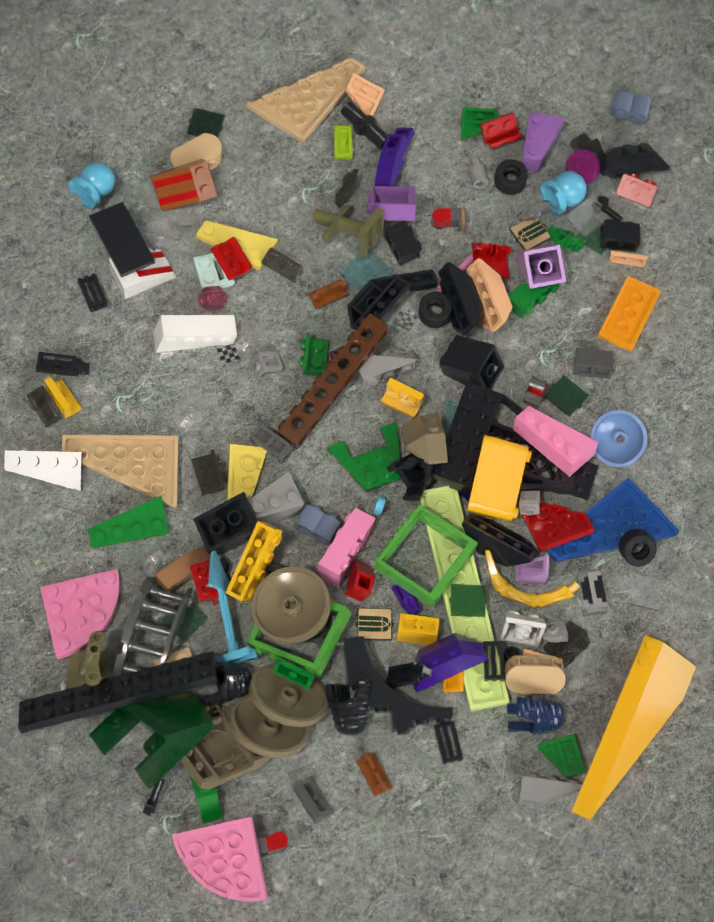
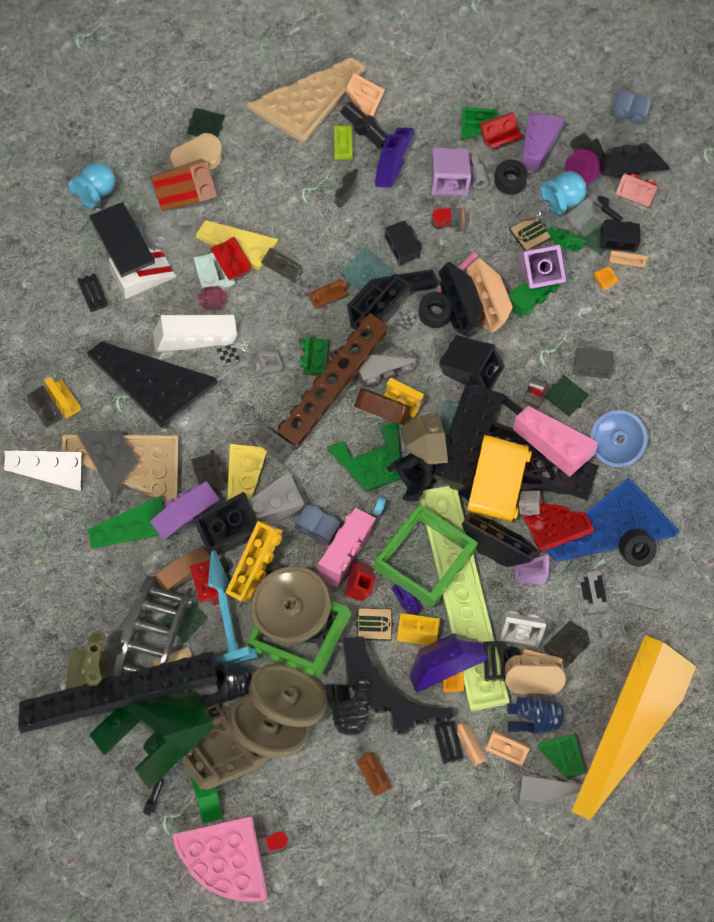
(61, 364): black hinge -> none
(79, 609): bright pink plate -> none
(109, 455): none -> dark grey wing
(153, 384): none -> black wing
(184, 509): none -> medium lavender wedge
(293, 673): green slope -> none
(312, 800): dark grey hinge -> none
(366, 232): olive piece -> none
(382, 406): none -> reddish brown beam
(396, 202): medium lavender window -> none
(407, 674): black hinge -> none
(450, 171): none -> lavender slope
(468, 600): clear green piece -> none
(470, 744): none -> light nougat slope
(494, 256): red hinge -> none
(508, 747): none -> light nougat slope
(529, 599): yellow animal -> none
(555, 631): light grey bracket -> none
(605, 277): none -> light orange tile
(629, 313): light orange plate -> none

